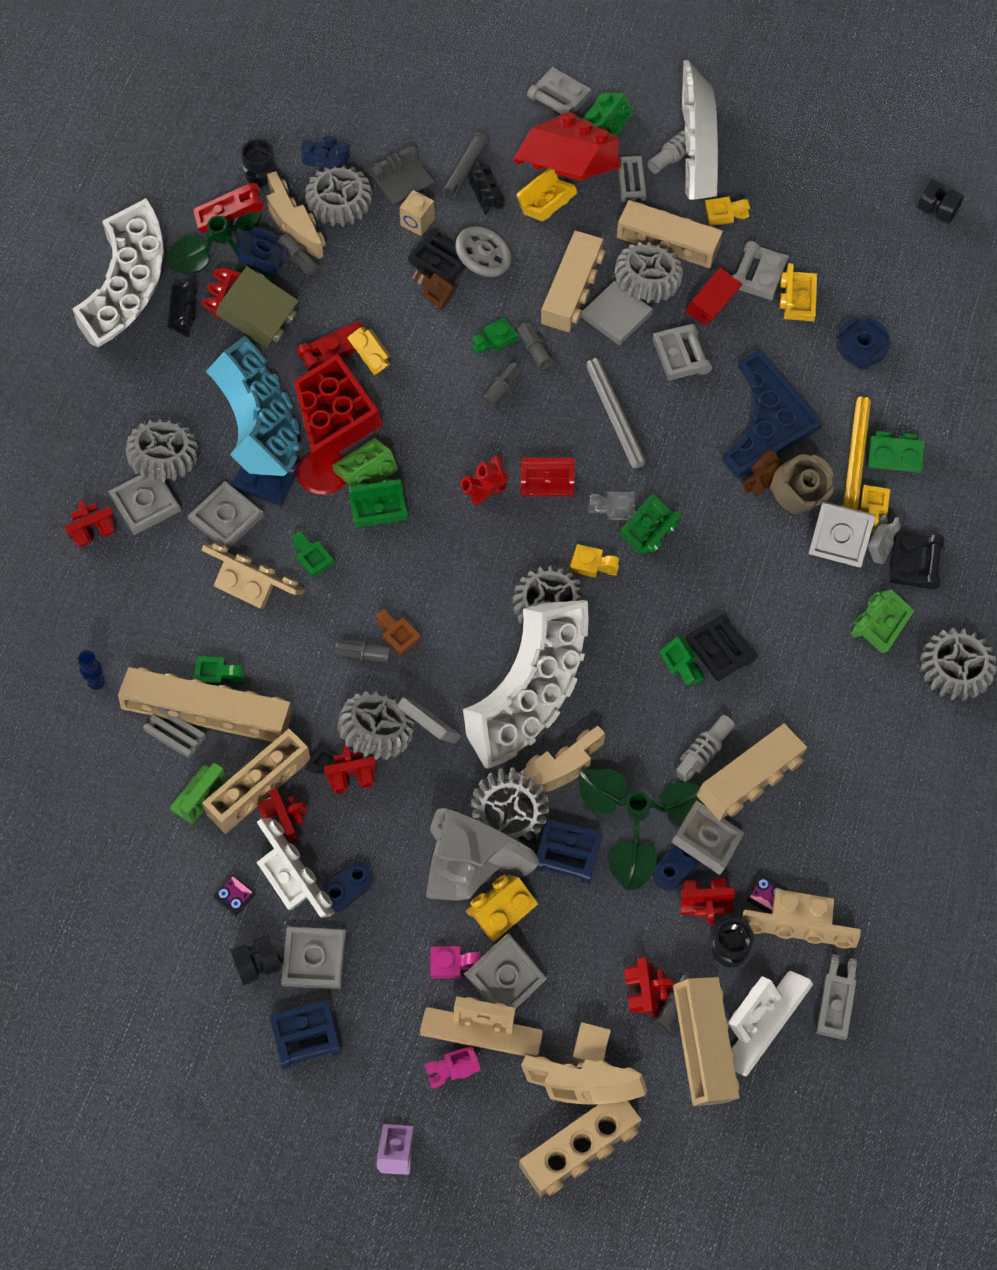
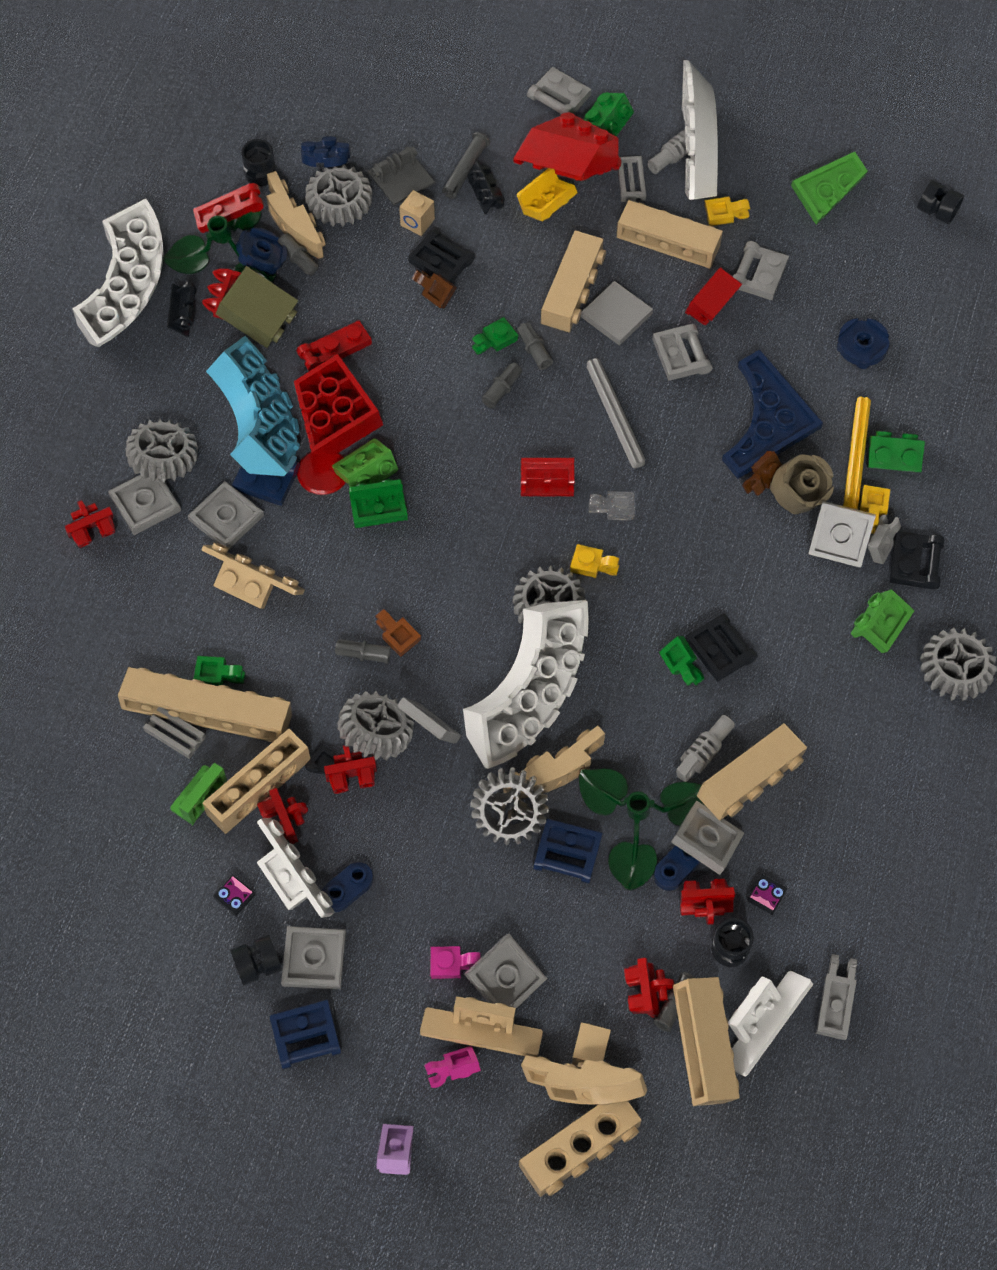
(91, 669): clear blue pin -> none
(311, 557): green plate -> none
(370, 350): yellow piece -> none
(470, 854): light grey piece -> none
(483, 251): light grey plate -> none
(488, 479): red hips -> none
(501, 906): yellow bracket -> none
(648, 272): light grey gear -> none
(649, 525): green bracket -> none
(799, 295): yellow bracket -> none
(802, 918): tan bracket -> none
(828, 185): none -> bright green wing

